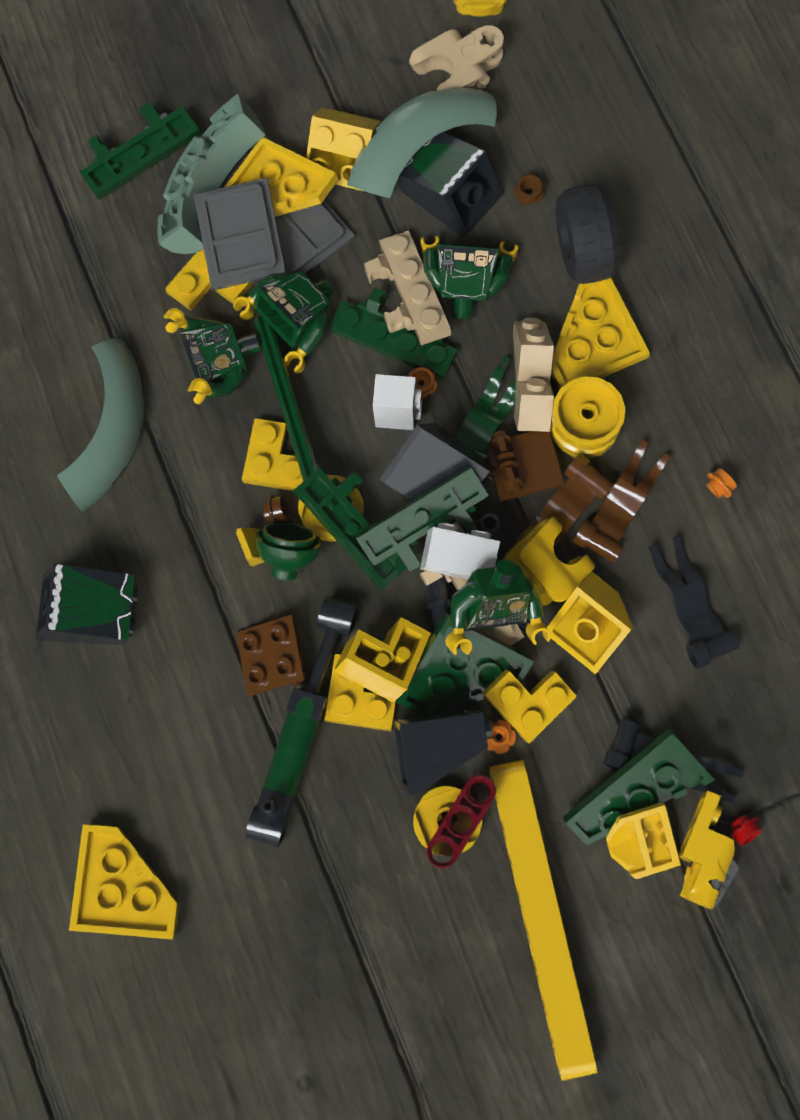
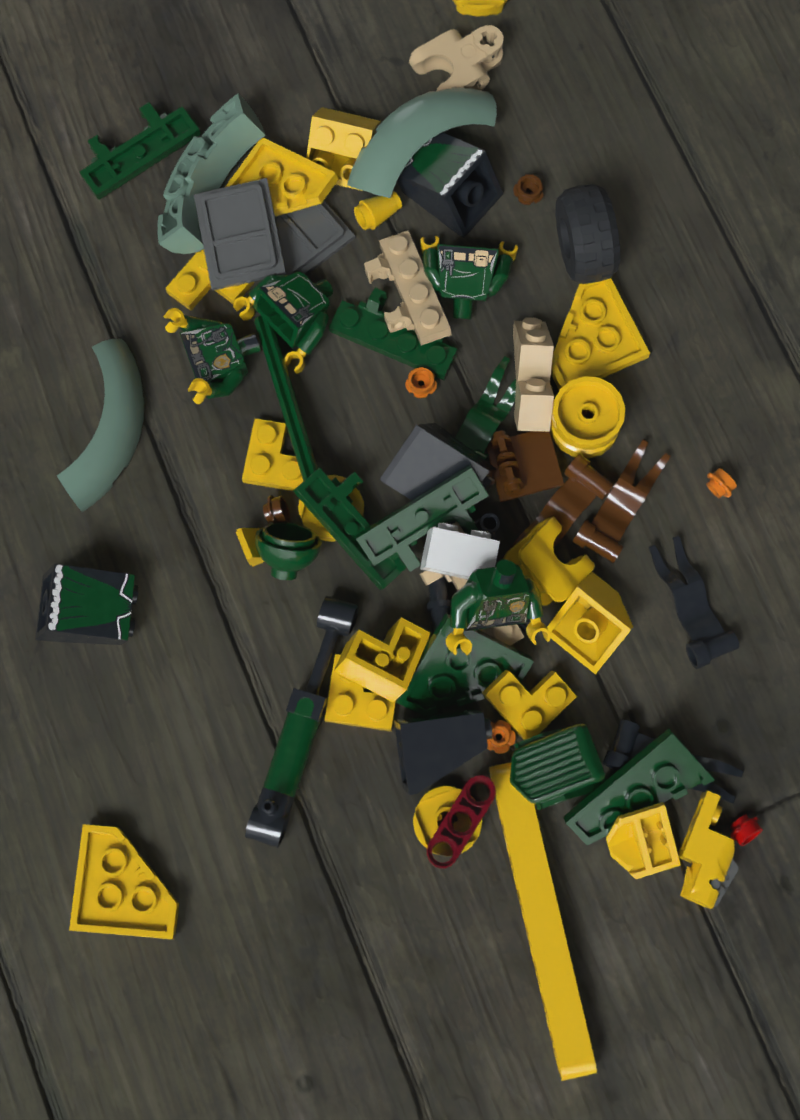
(271, 656): reddish brown hinge -> none
(376, 210): none -> yellow cone
(396, 402): white brick -> none
(556, 766): none -> dark green piece

